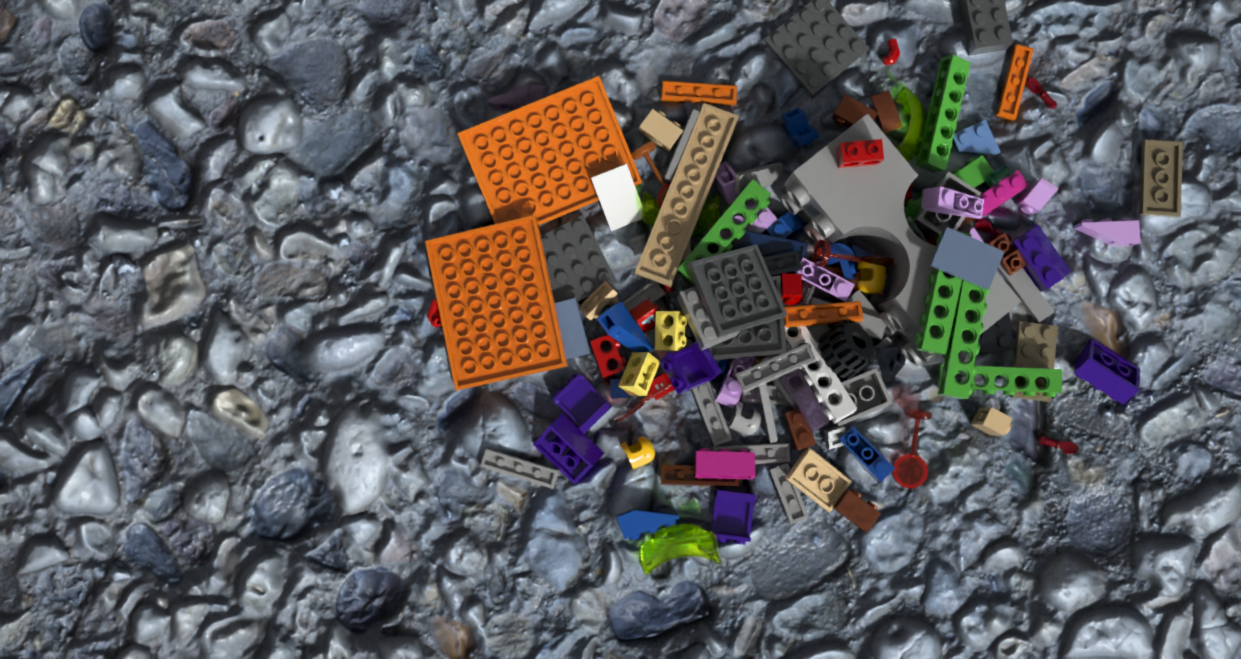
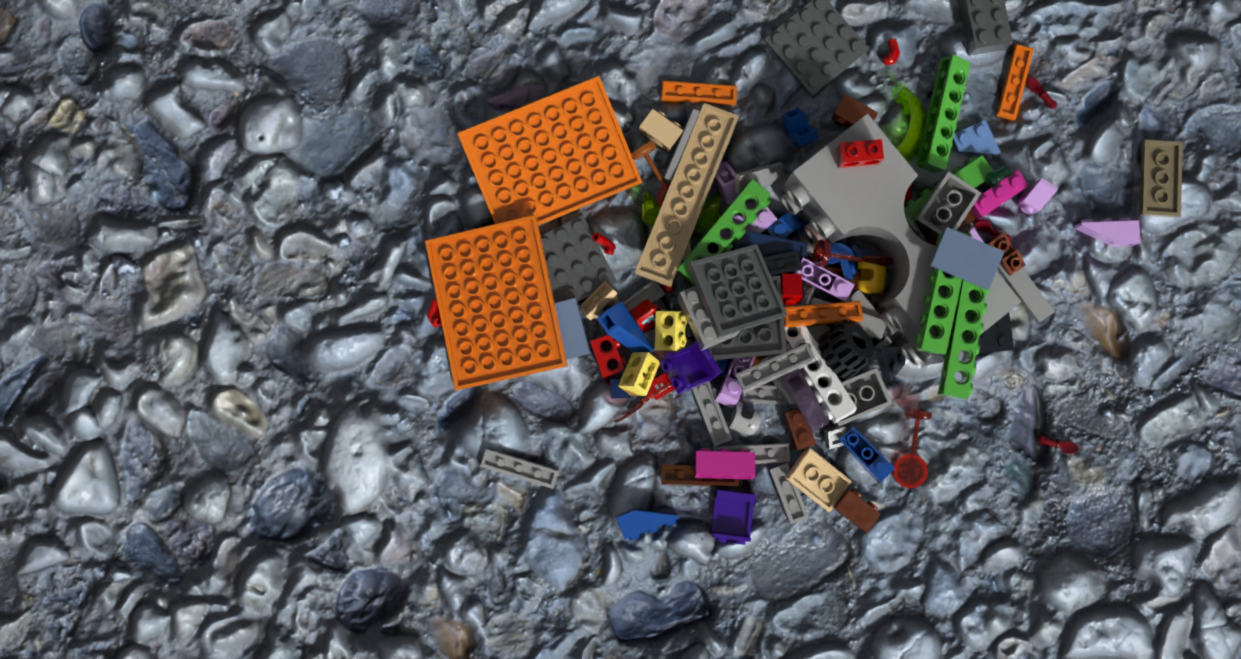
(568, 448): dark purple slope -> none
(581, 402): dark purple panel -> none
(604, 241): none -> red arm
(618, 197): white tile -> none
(635, 455): yellow helmet -> none
(638, 244): light grey wheel -> none
(678, 542): clear neon green windscreen -> none
(767, 413): light grey tile -> none
(887, 111): copper slope -> none
(951, 202): lavender slope -> none
(992, 421): tan brick -> none
(1034, 349): dark tan plate -> none
(1041, 259): dark purple slope -> none
(1051, 378): bright green brick -> none
(1108, 371): dark purple slope -> none

